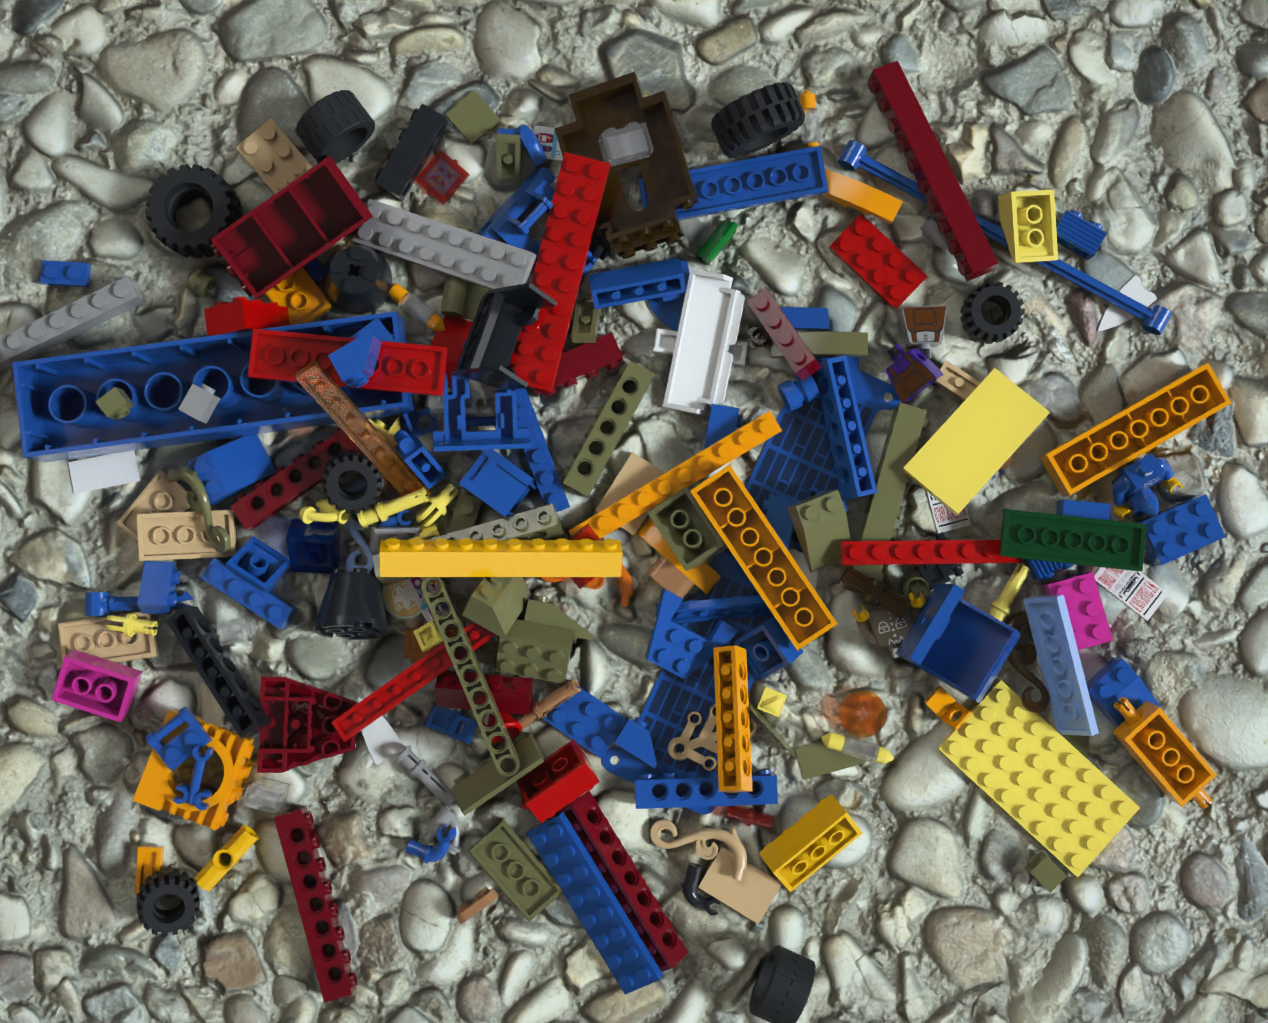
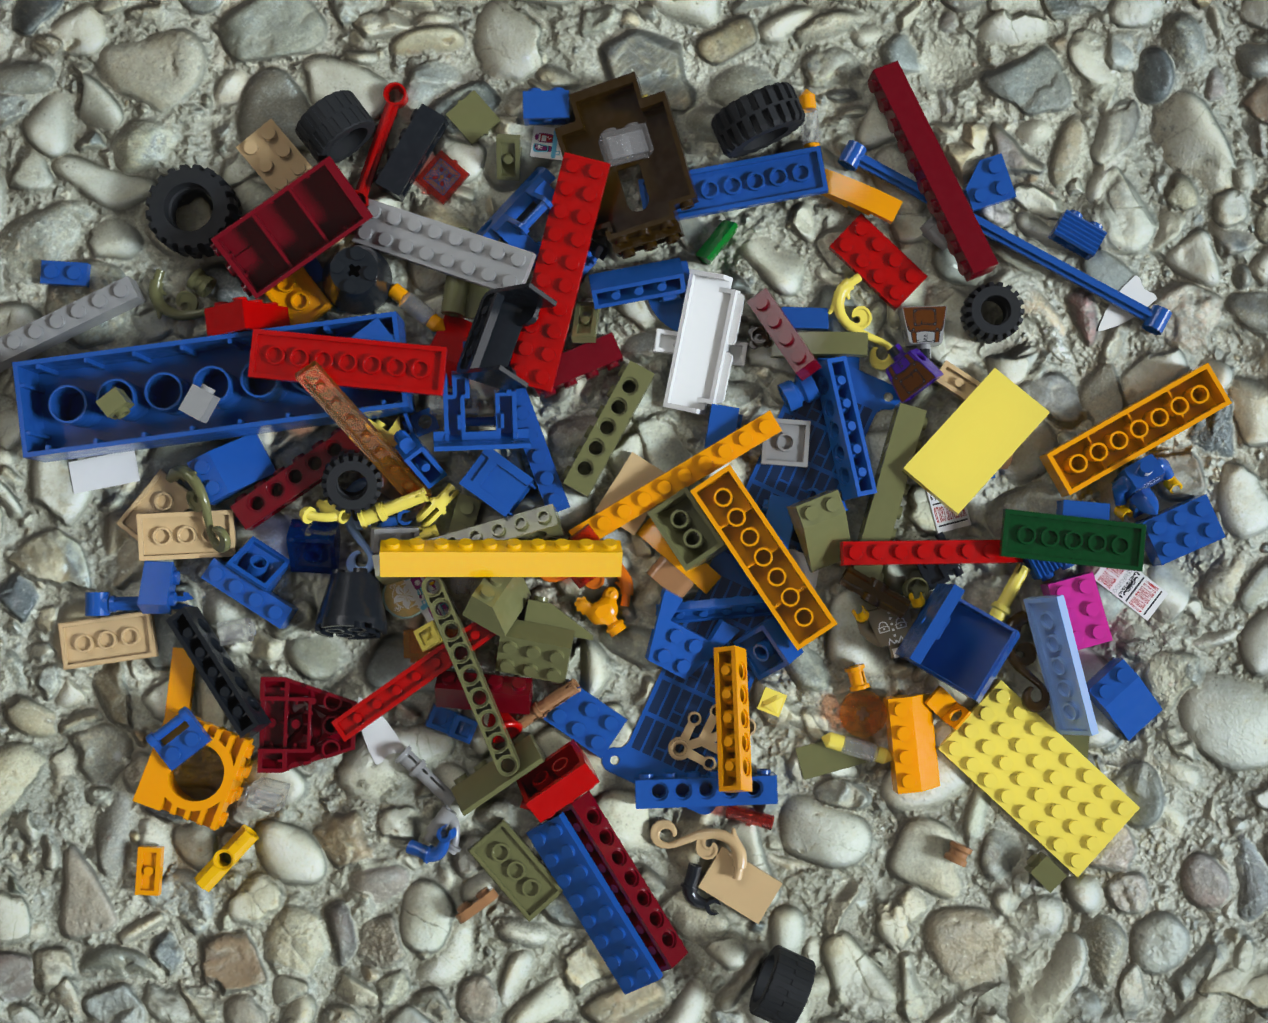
(97, 685): dark pink brick -> none
(132, 625): light yellow arm -> none
(161, 307): none -> olive plant
(173, 919): black tyre -> none
(180, 681): none -> light orange tile
(191, 793): blue bar -> none
(331, 986): dark red brick -> none
(357, 359): blue slope -> none
(380, 139): none -> red piece
(528, 142): blue arm -> none
(546, 107): none -> blue brick
(603, 611): none -> light orange animal
(637, 740): blue slope -> none
(773, 731): olive sticker -> none
(789, 446): none -> light grey plate
(810, 842): yellow slope -> none
(837, 306): none -> light yellow plant
(857, 677): none -> light orange bush
(911, 743): none -> light orange slope
(958, 853): none -> medium nougat wheel
(989, 184): none -> blue plate
(1029, 225): light yellow slope -> none
(1164, 753): light orange brick -> none

